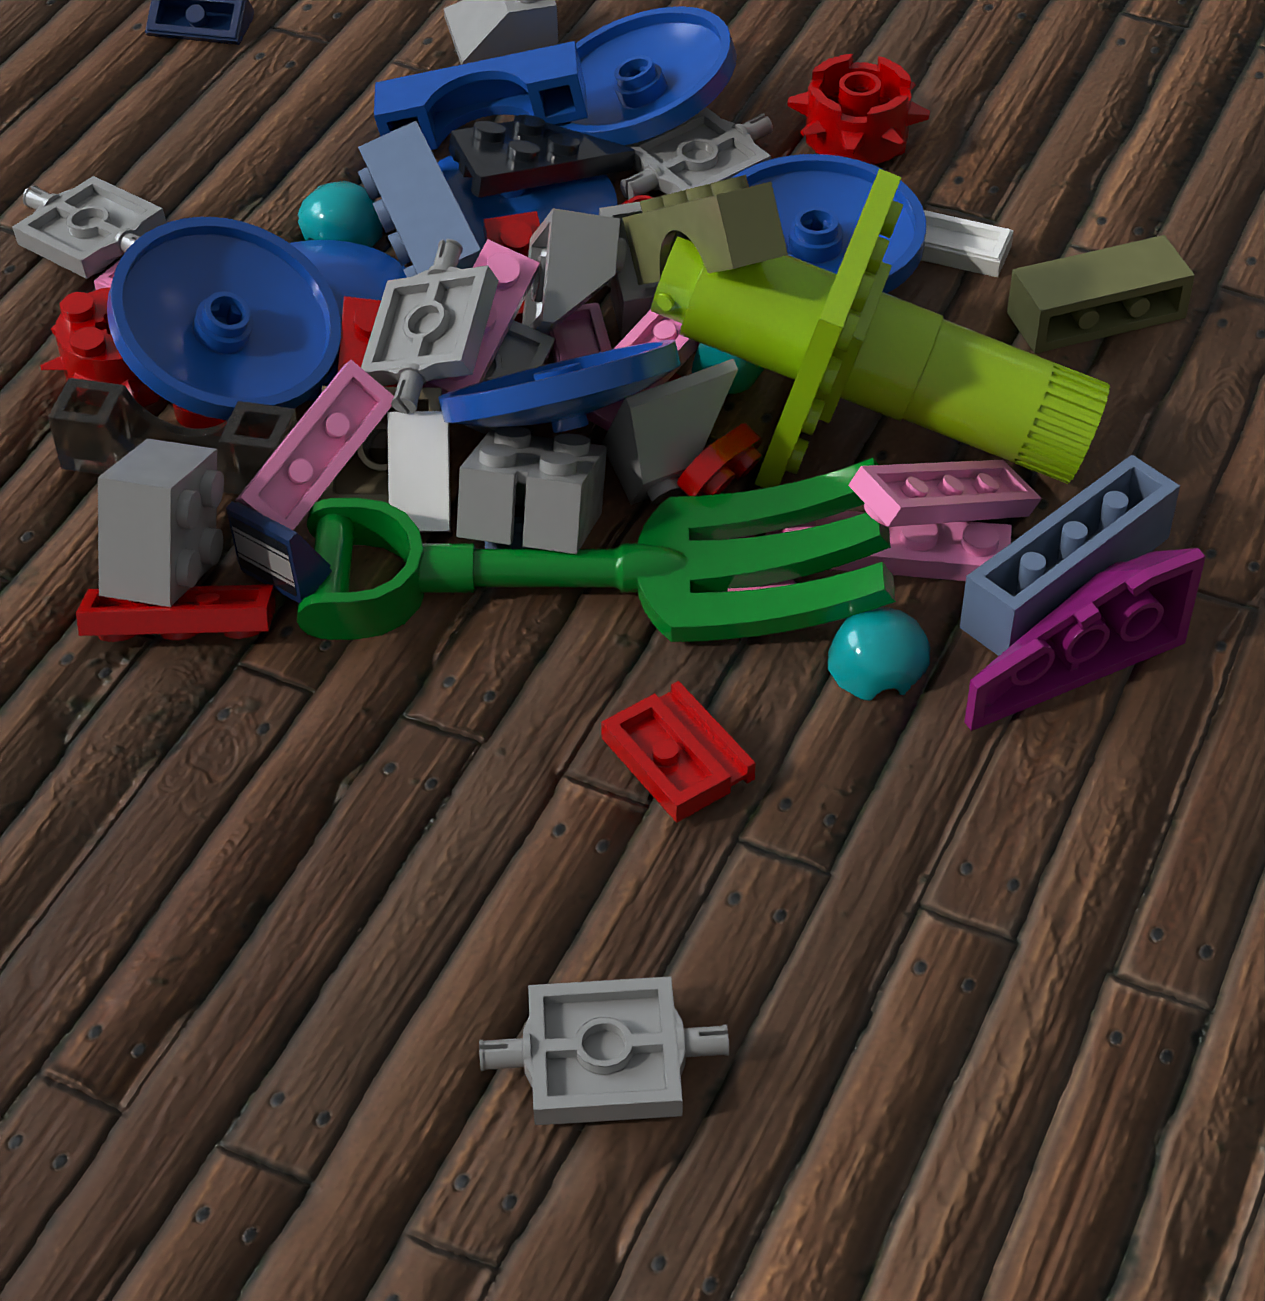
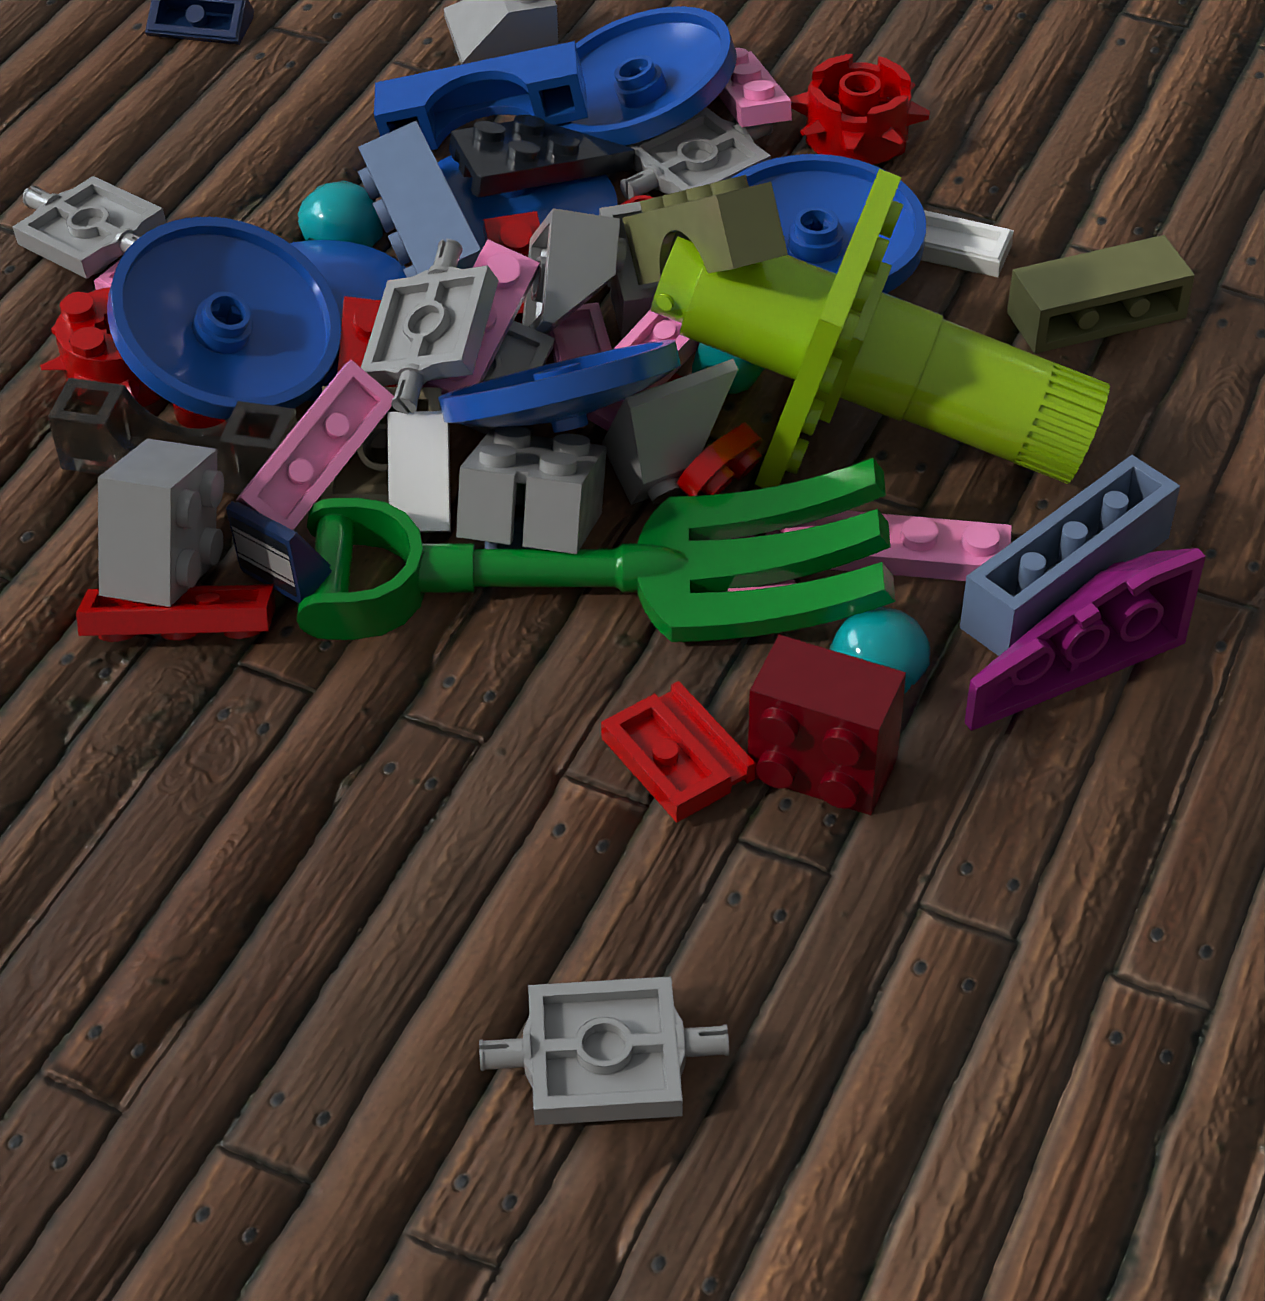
(754, 94): none -> bright pink plate
(825, 724): none -> dark red brick
(943, 492): bright pink plate -> none

